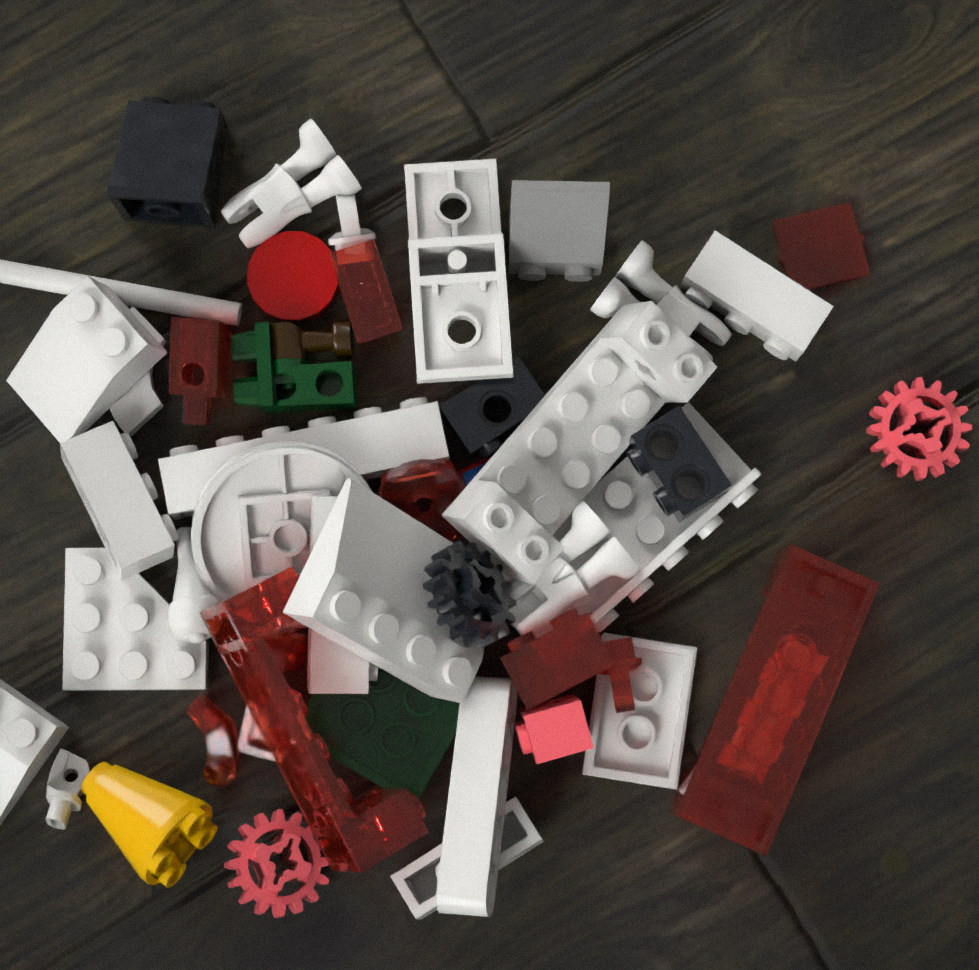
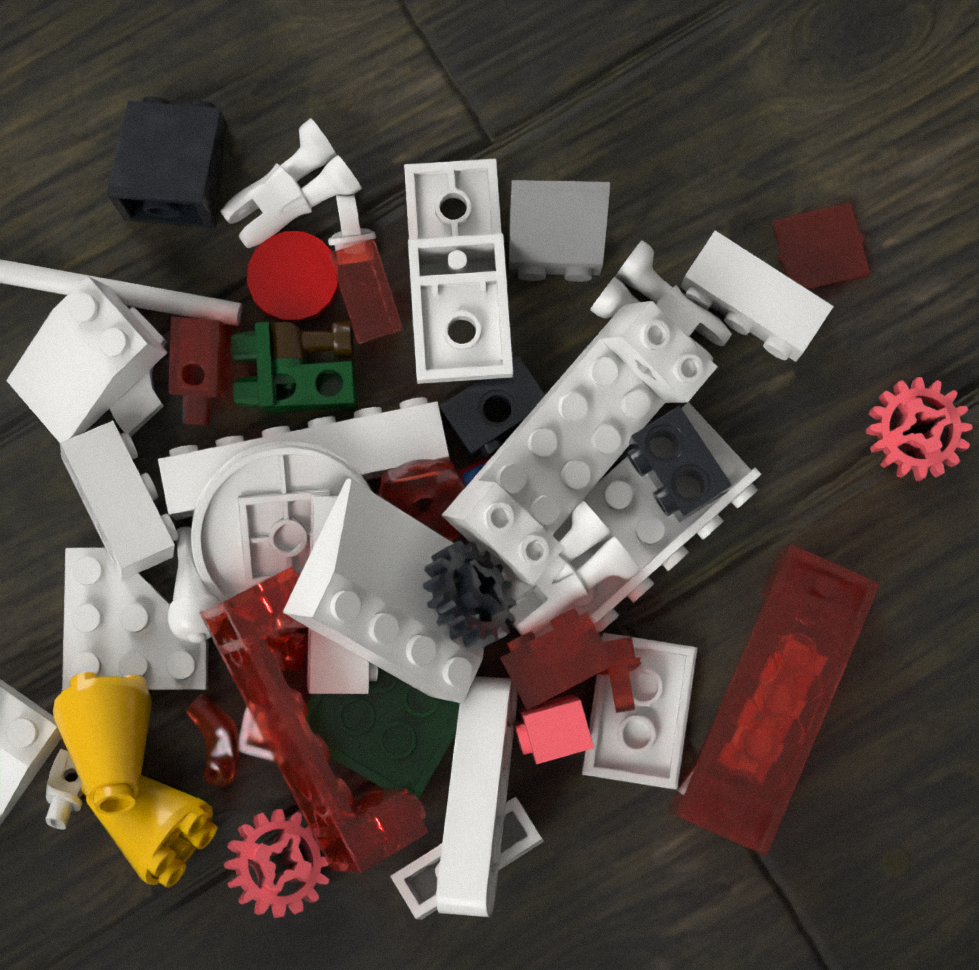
(106, 735): none -> yellow cone

